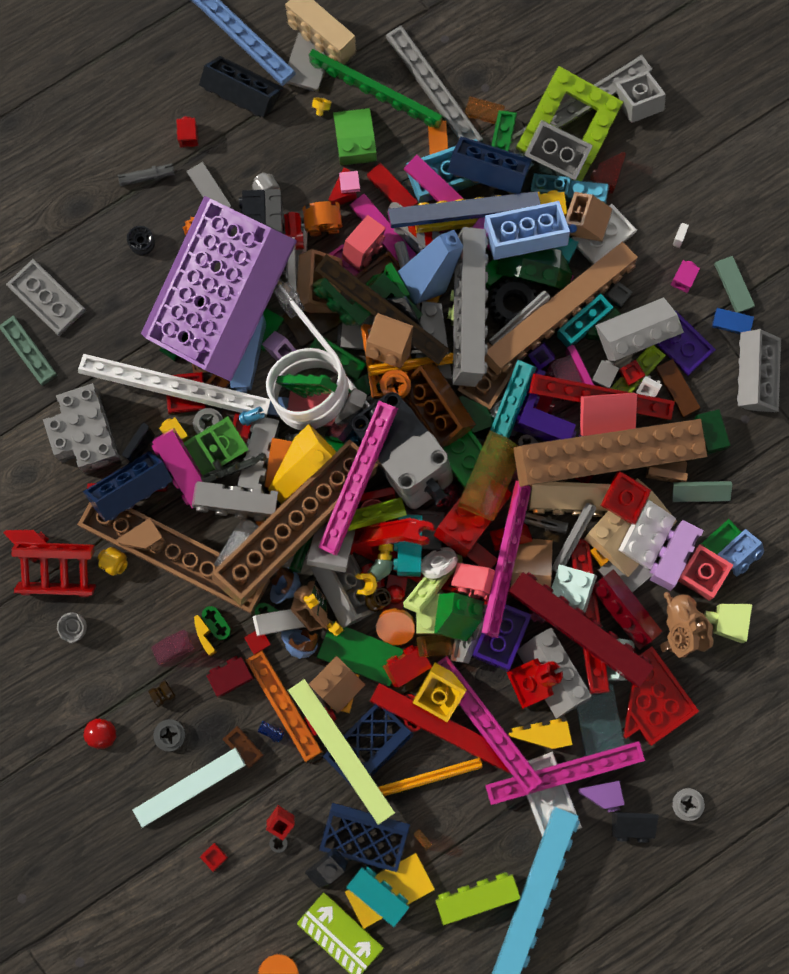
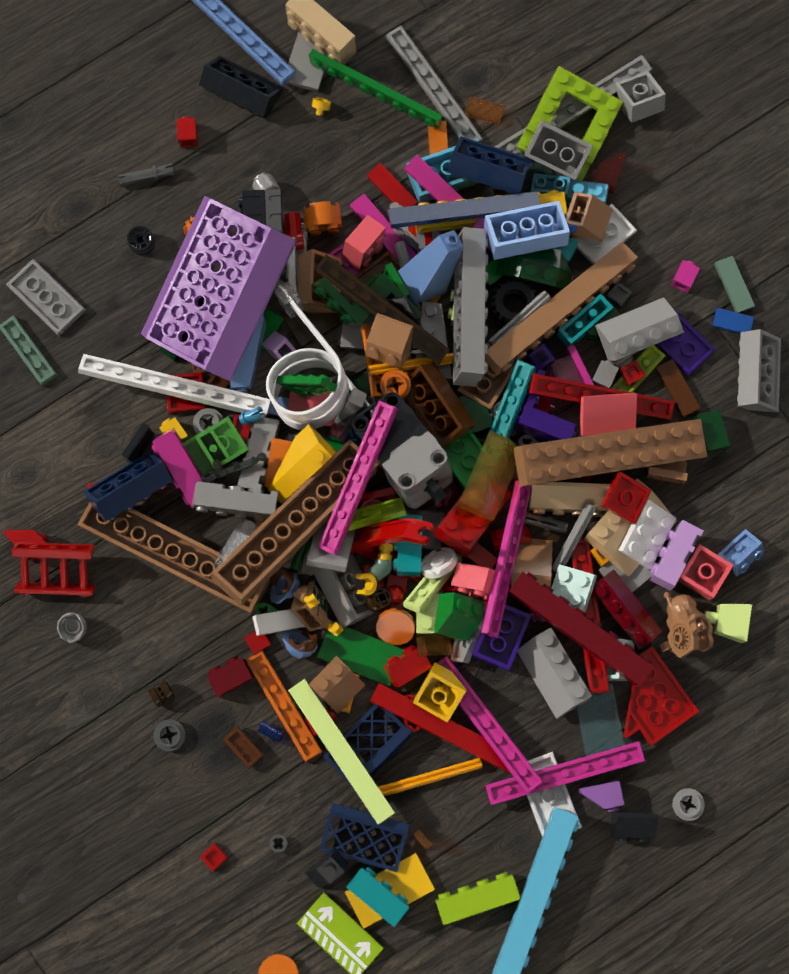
(83, 431): light grey piece -> none
(99, 733): red hair -> none
(112, 561): yellow head -> none
(143, 537): medium nougat slope -> none
(172, 647): clear pink slope -> none
(189, 787): light aqua tile -> none
(203, 631): yellow slope -> none
(206, 184): light grey tile -> none
(220, 620): green beam -> none
(280, 822): red brick -> none
(337, 196): red slope -> none
(349, 182): bright pink tile -> none
(351, 364): green tile -> none
(355, 136): bright green slope -> none
(504, 130): green tile -> none
(534, 681): red plate -> none
(548, 736): yellow slope -> none
(649, 387): white tile -> none
(680, 235): white tile -> none
(701, 491): sand green tile -> none
(721, 537): green tile -> none

